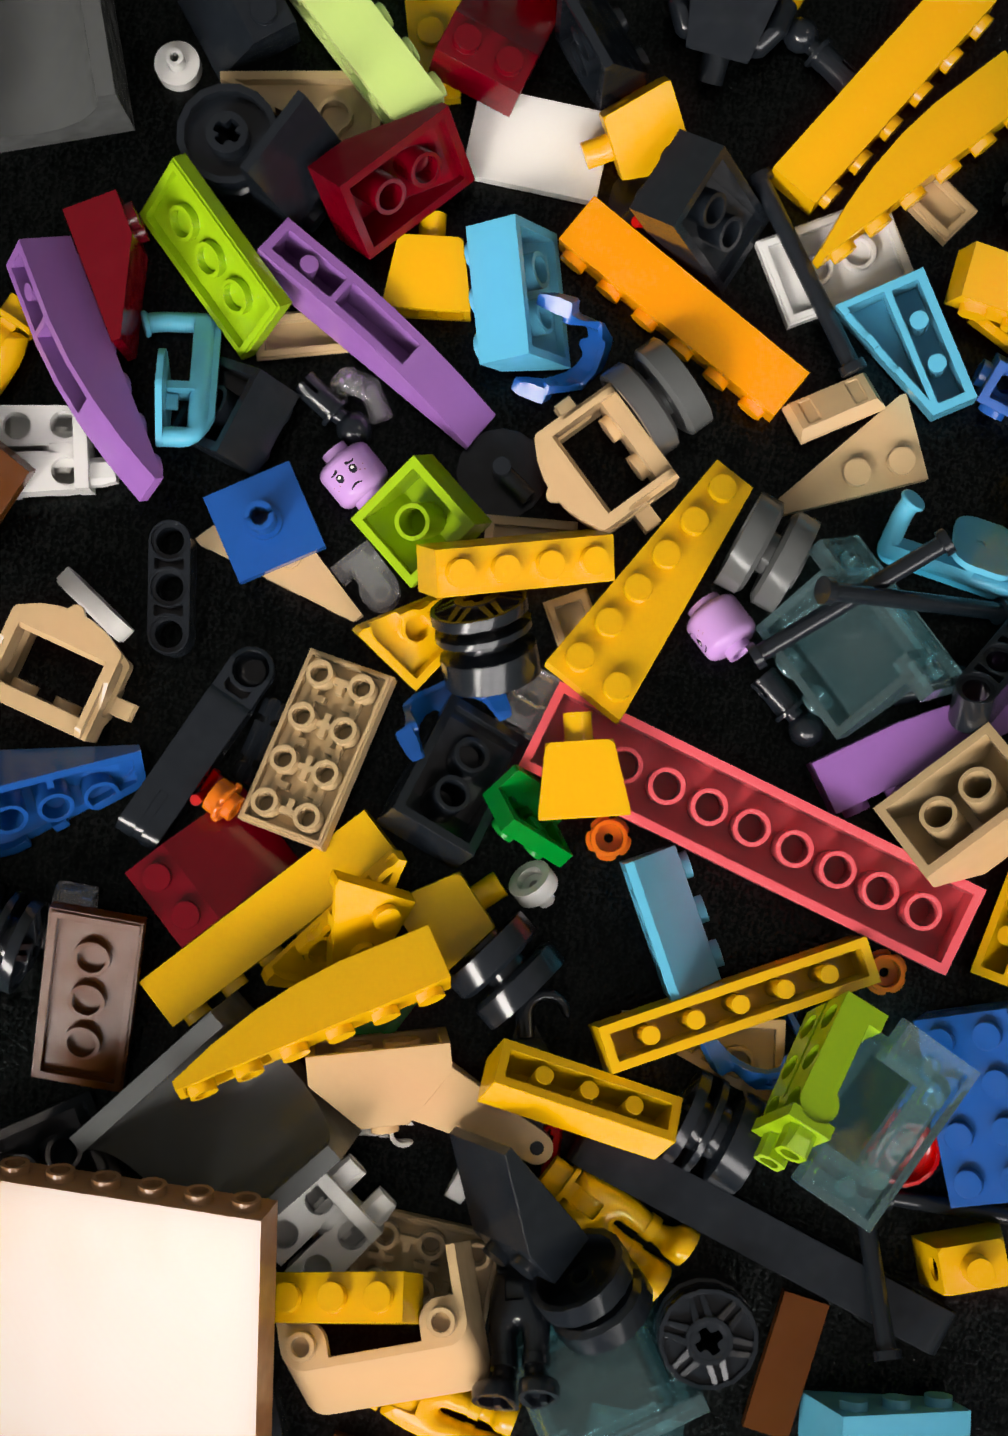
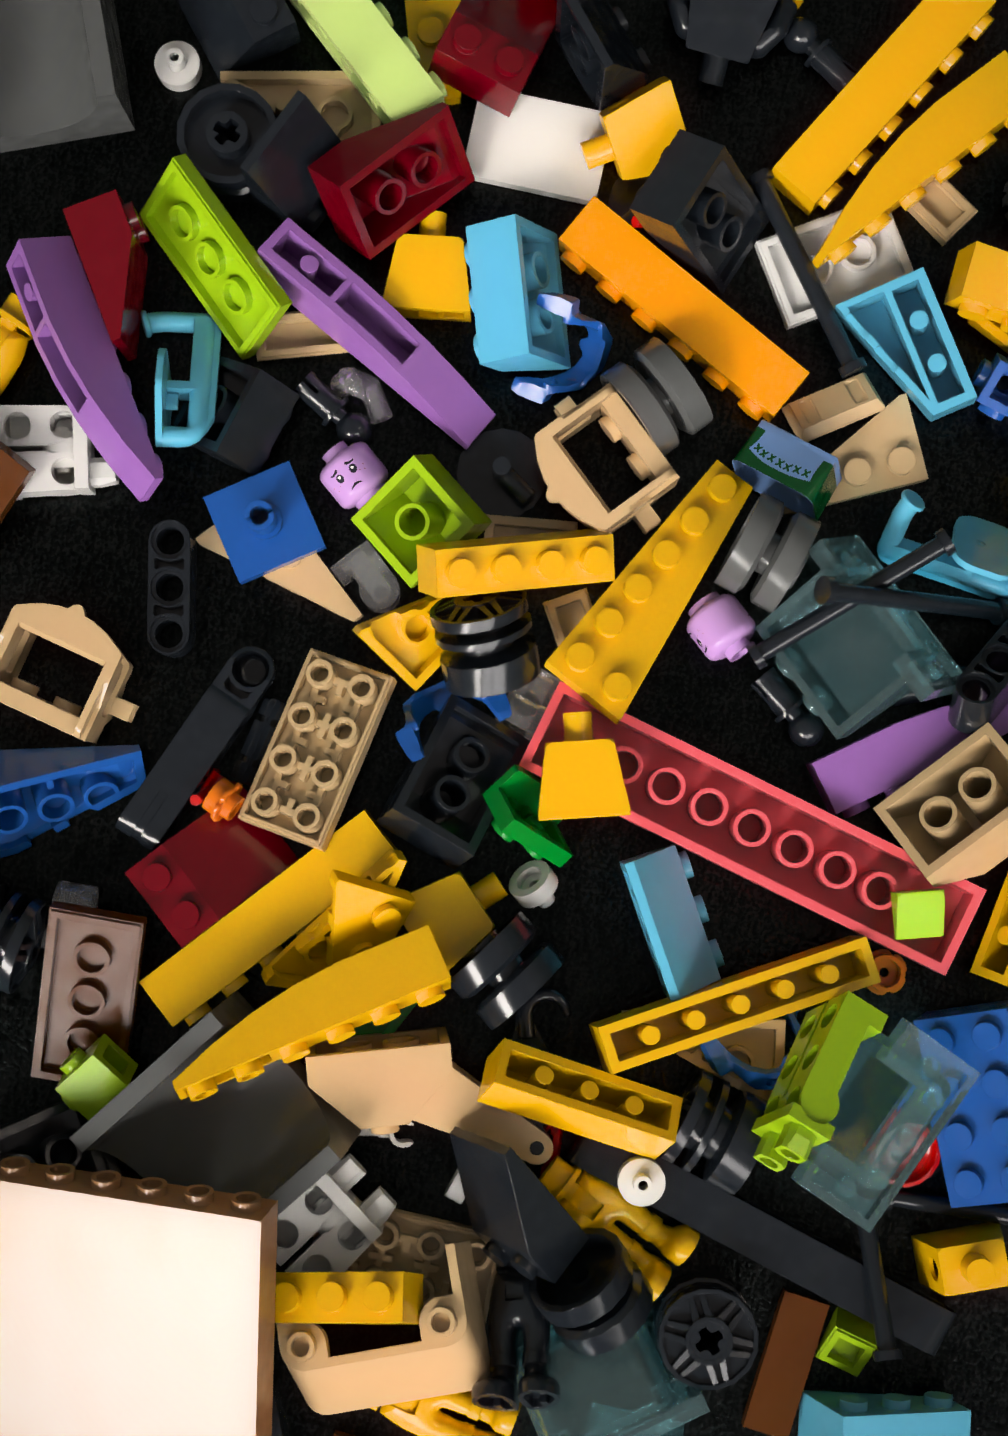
(94, 605): white tile -> none
(95, 1076): none -> lime brick
(618, 846): orange plate -> none
(637, 1170): none -> white tile
(788, 469): none -> medium blue piece
(847, 1342): none -> lime slope
(918, 913): none -> slope

